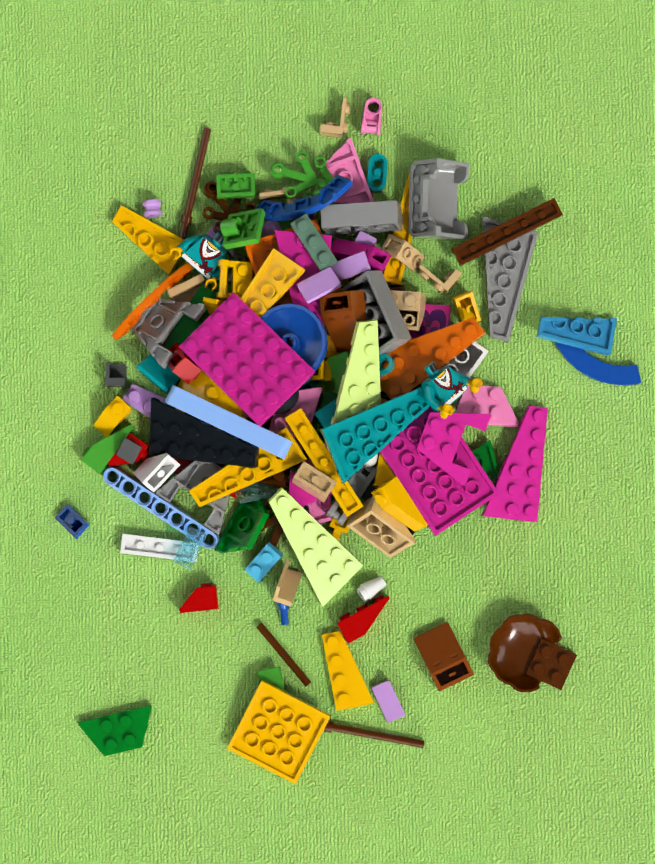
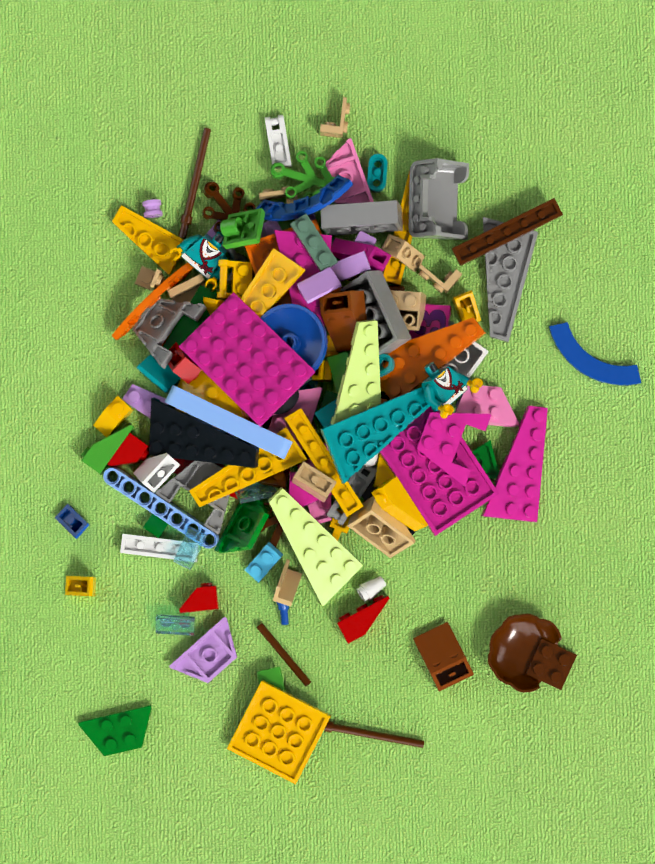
(80, 586): none -> yellow slope
(115, 375): dark grey panel -> none
(129, 451): dark grey slope -> none
(149, 279): none -> tan bracket
(155, 525): none -> green slope
(175, 625): none -> clear light blue plate
(209, 654): none -> lavender wing
(235, 185): bright green bracket -> none
(278, 141): none -> white plate
(346, 681): yellow wing -> none
(372, 120): bright pink piece -> none
(388, 701): lavender slope -> none
(586, 334): dark azure wing -> none

